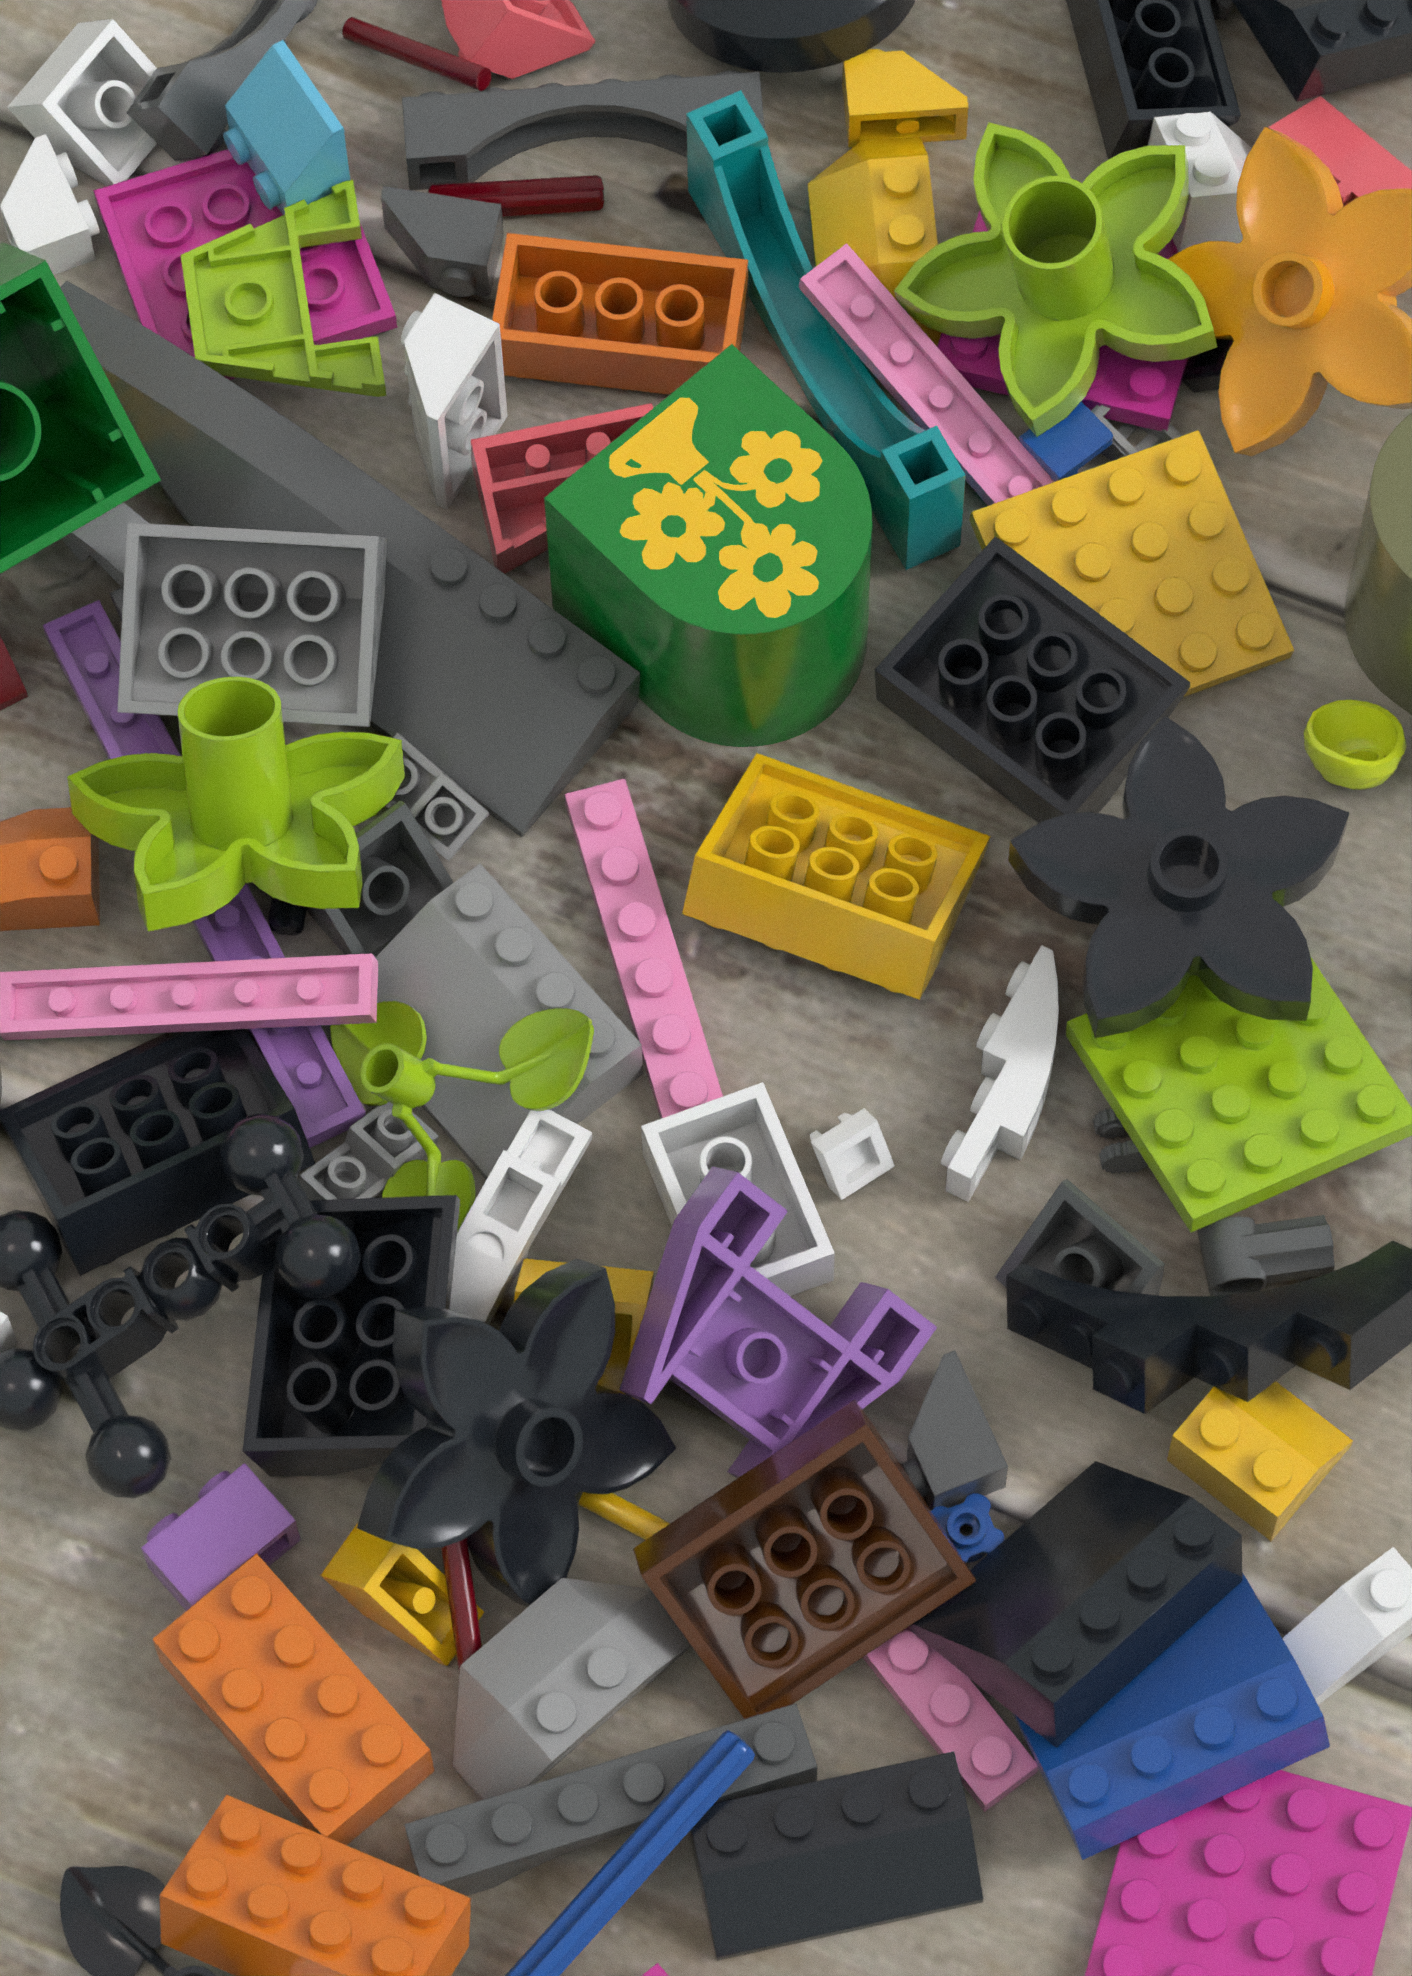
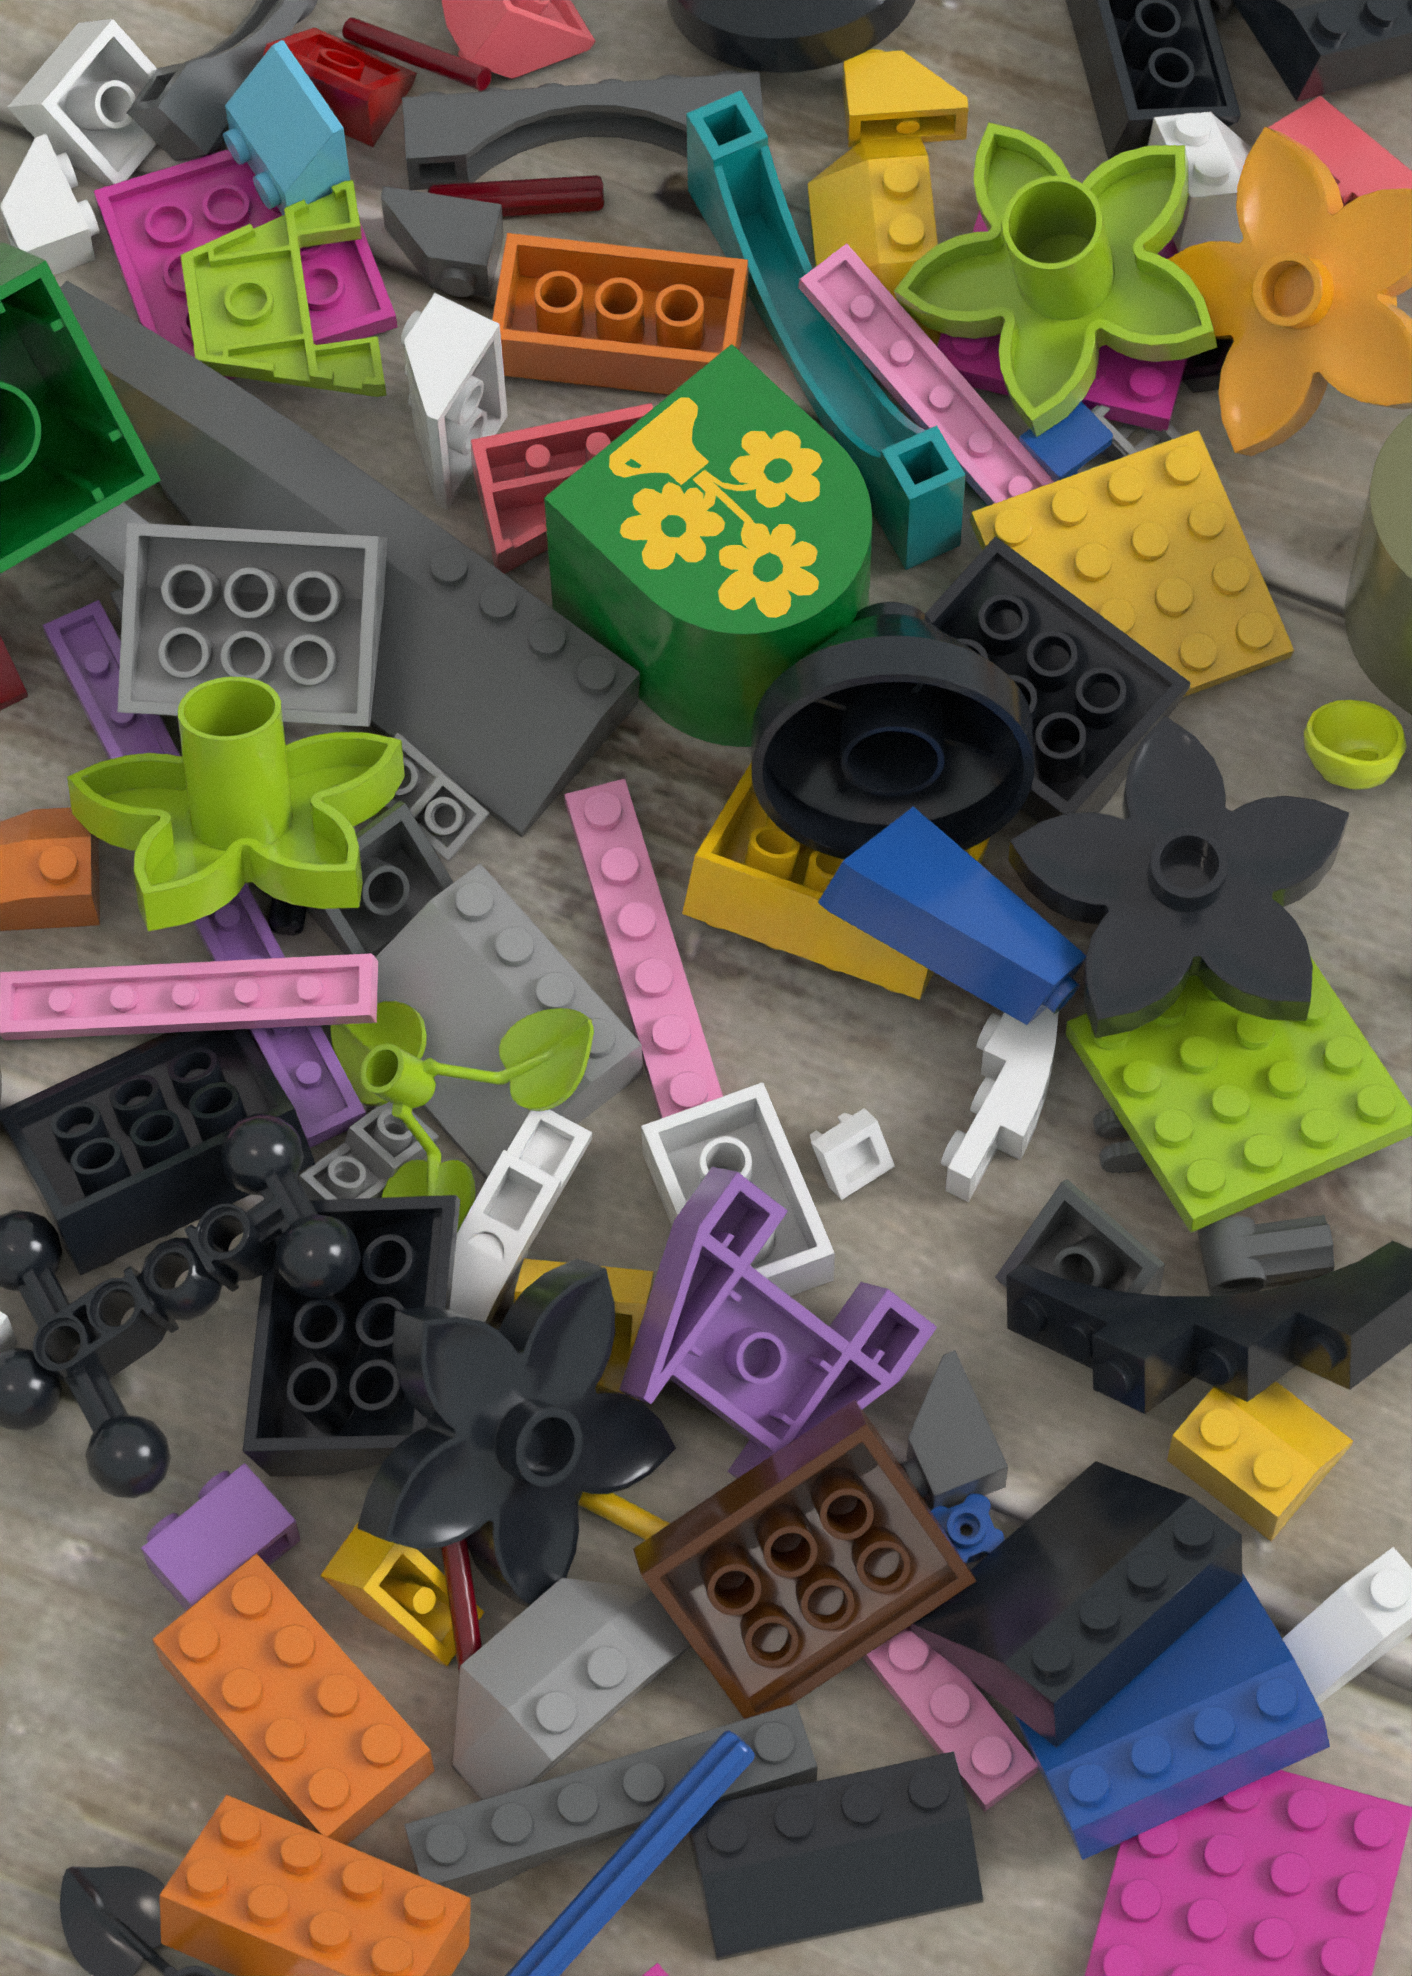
(353, 82): none -> red slope
(888, 724): none -> black cone
(954, 918): none -> blue slope

